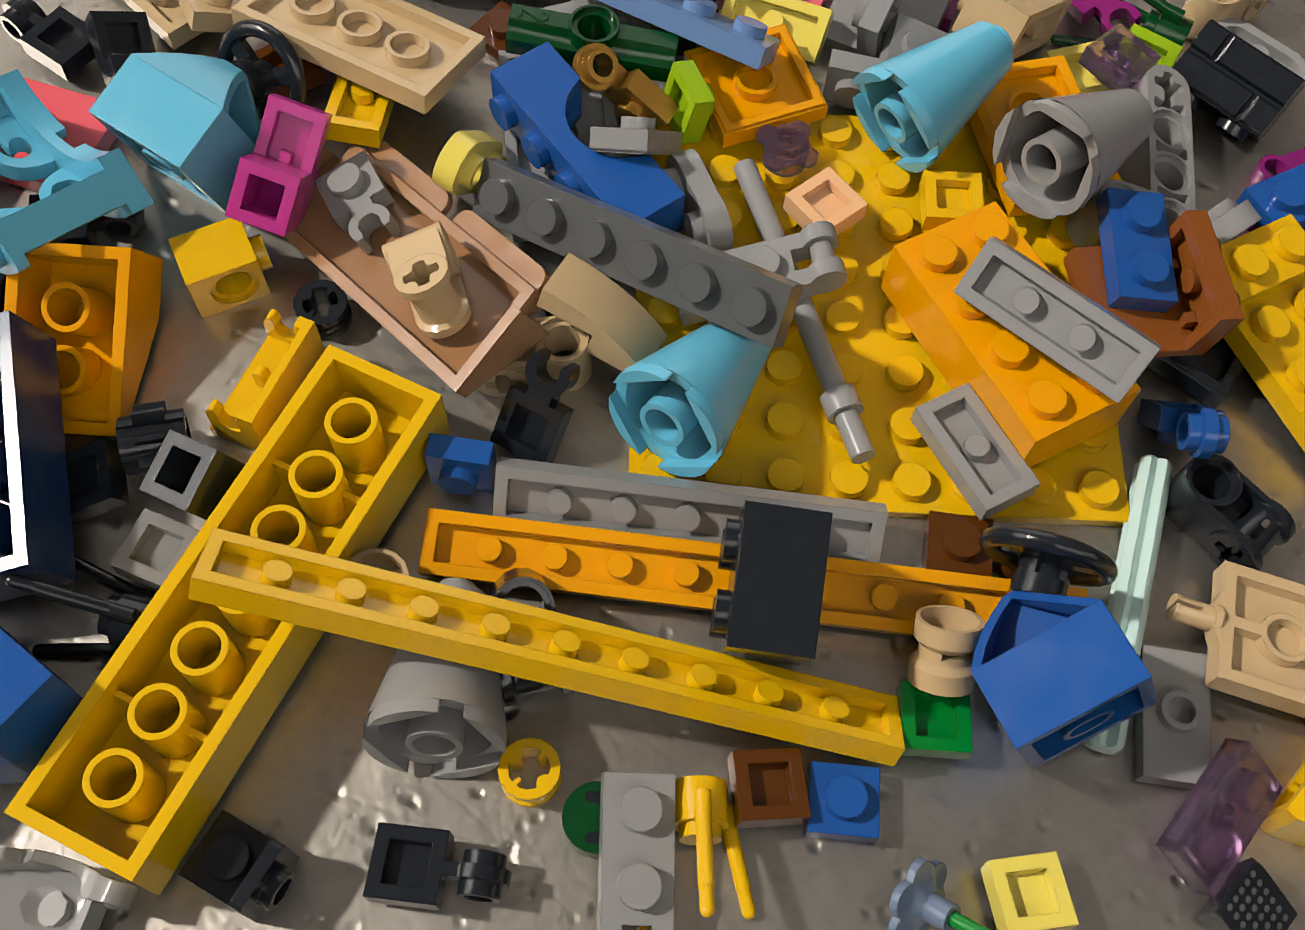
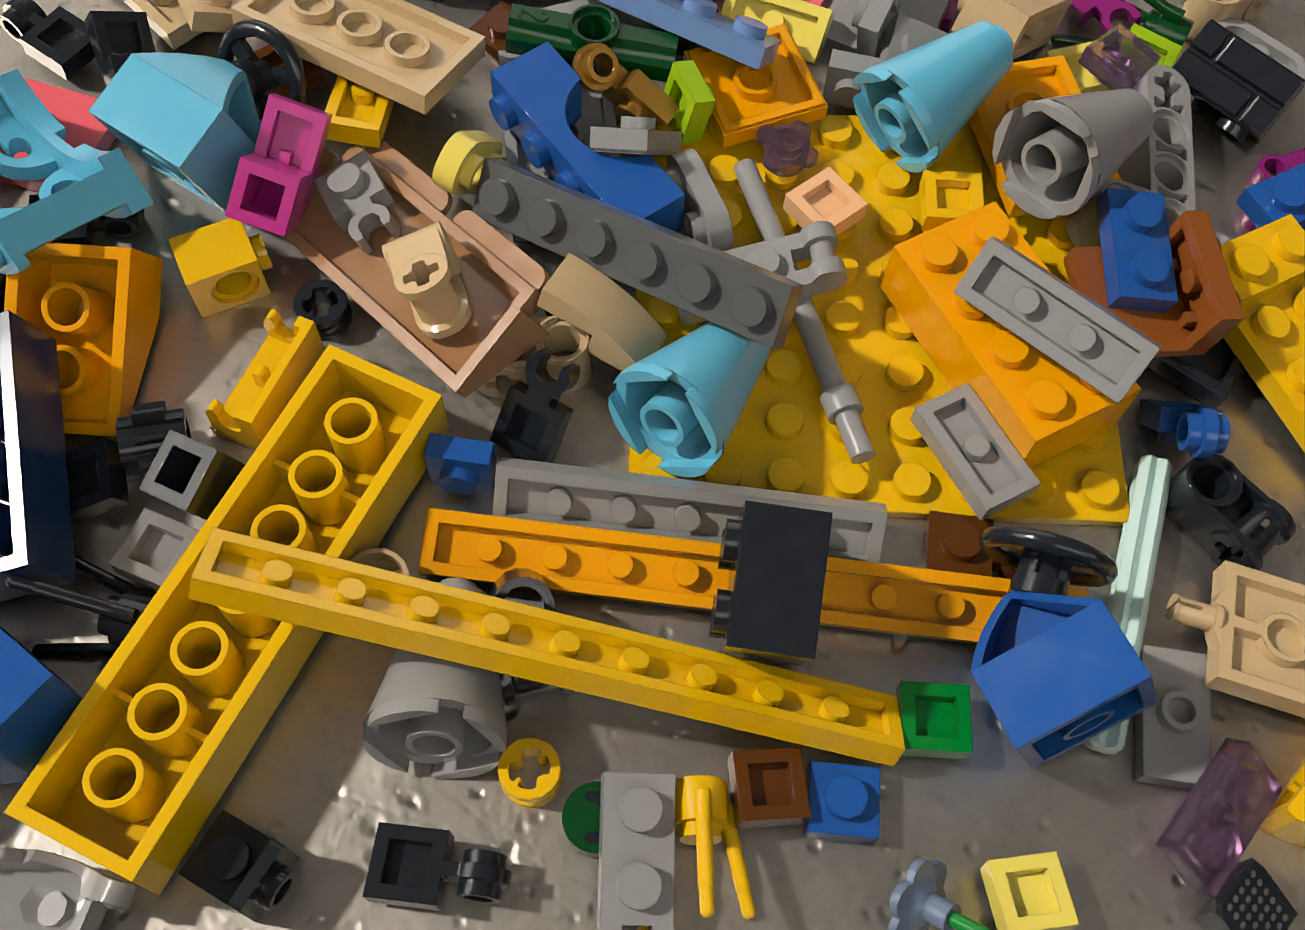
(944, 650): tan wheel -> none
(1231, 220): light grey plate -> none

